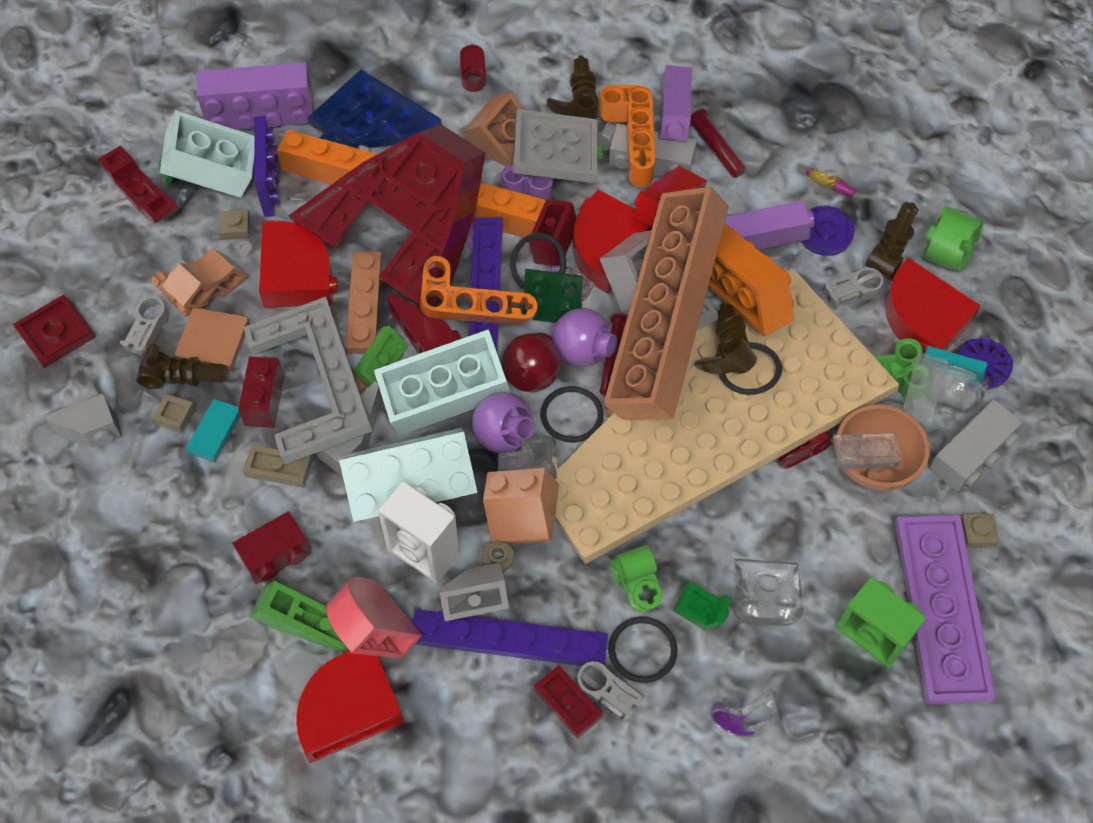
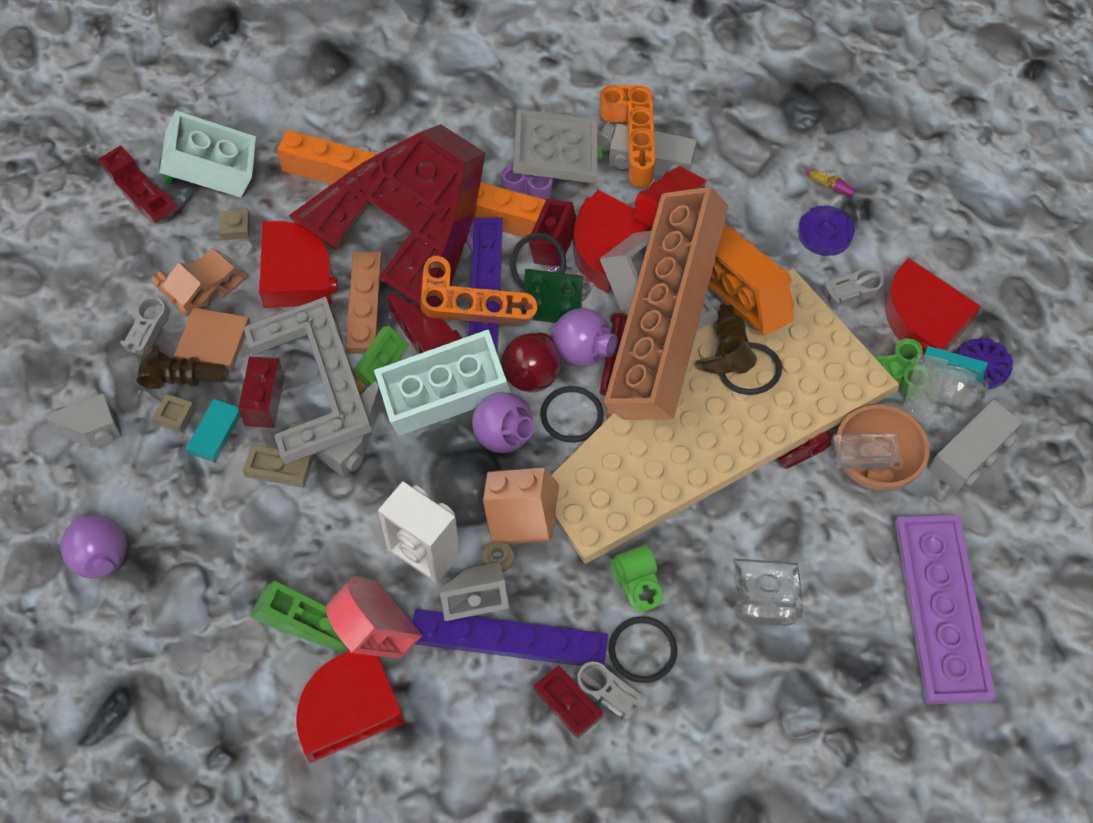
(54, 331): dark red tile -> none
(93, 546): none -> medium lavender brick
(240, 94): medium lavender brick -> none
(265, 171): dark purple plate -> none
(272, 548): dark red brick -> none
(370, 114): clear blue wing -> none
(432, 462): light aqua brick -> none
(472, 63): dark red piece -> none
(494, 128): nougat slope -> none
(535, 453): clear brick -> none
(584, 93): dark brown piece -> none
(676, 103): medium lavender brick -> none
(702, 607): green bracket -> none
(717, 143): dark red axle -> none
(732, 717): clear piece -> none
(774, 225): medium lavender brick -> none
(880, 621): bright green brick -> none
(887, 254): dark brown piece -> none
(953, 239): bright green brick -> none
(979, 530): dark tan plate -> none

